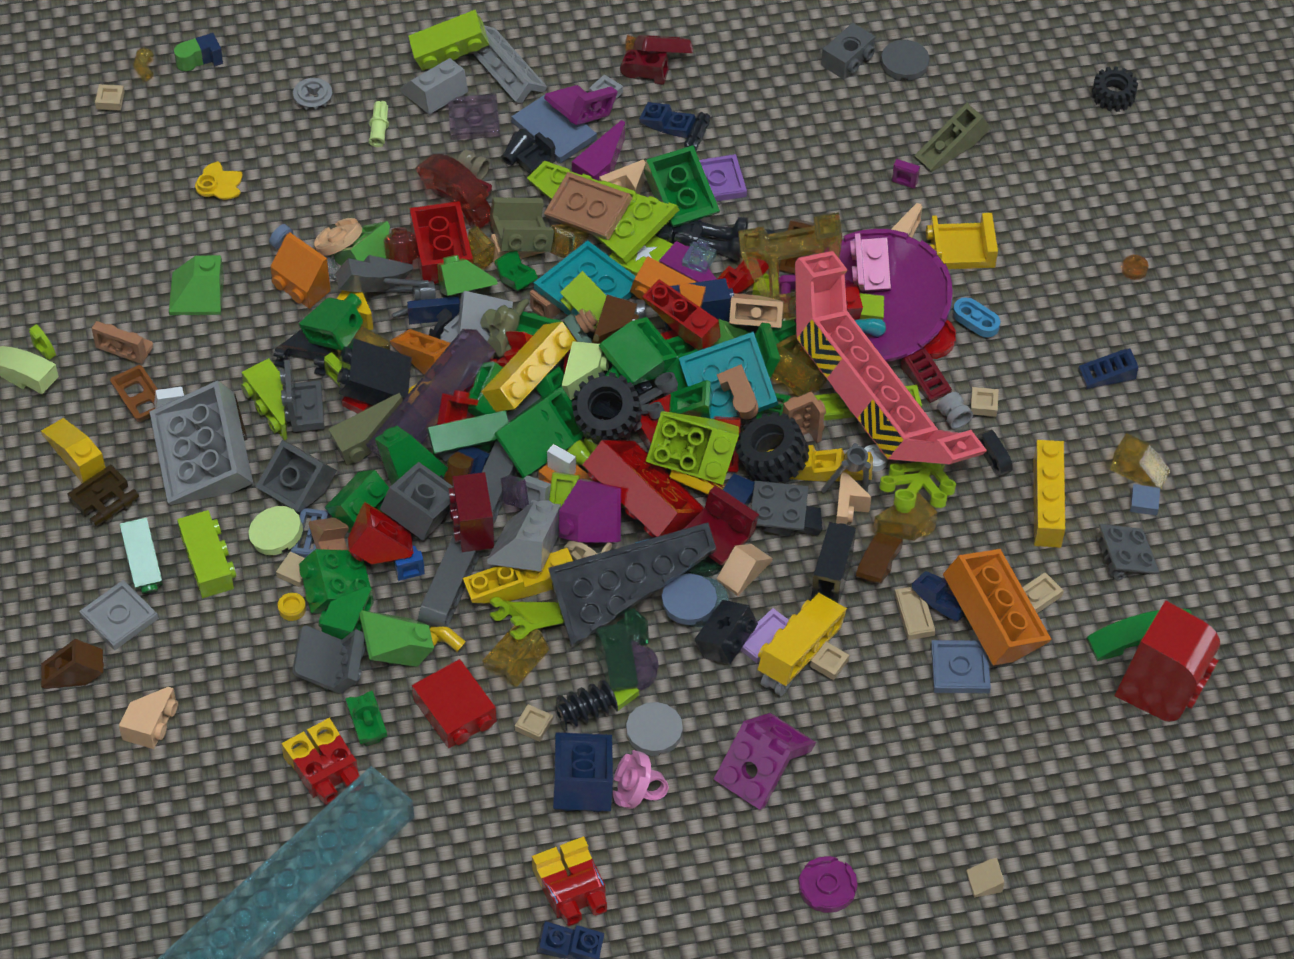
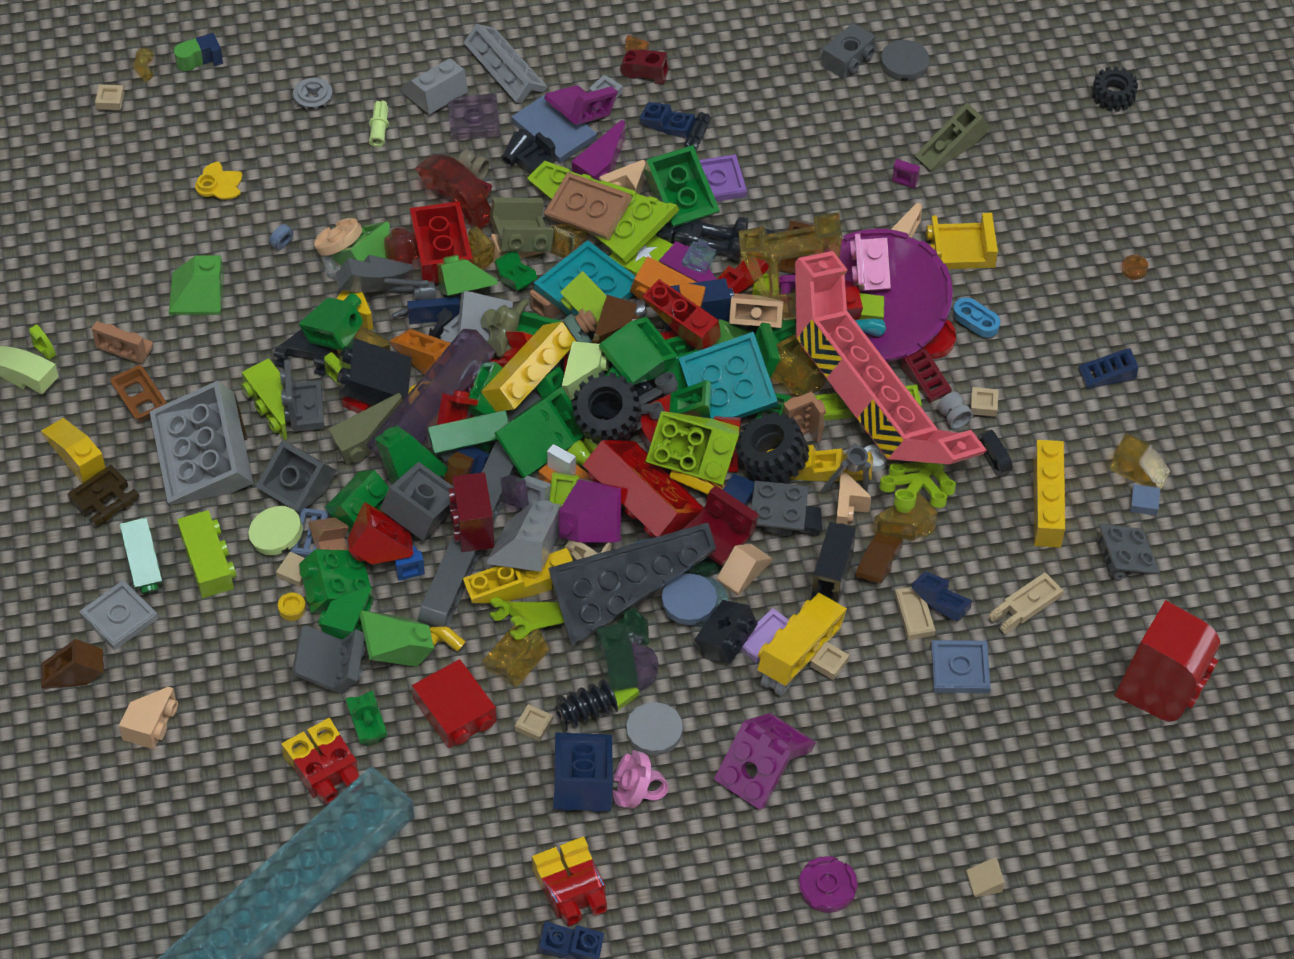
(167, 395): white tile -> none
(300, 271): orange slope -> none
(448, 40): lime brick -> none
(663, 44): dark red piece -> none
(744, 398): nougat leg -> none
(996, 606): orange slope -> none
(1123, 634): green slope -> none

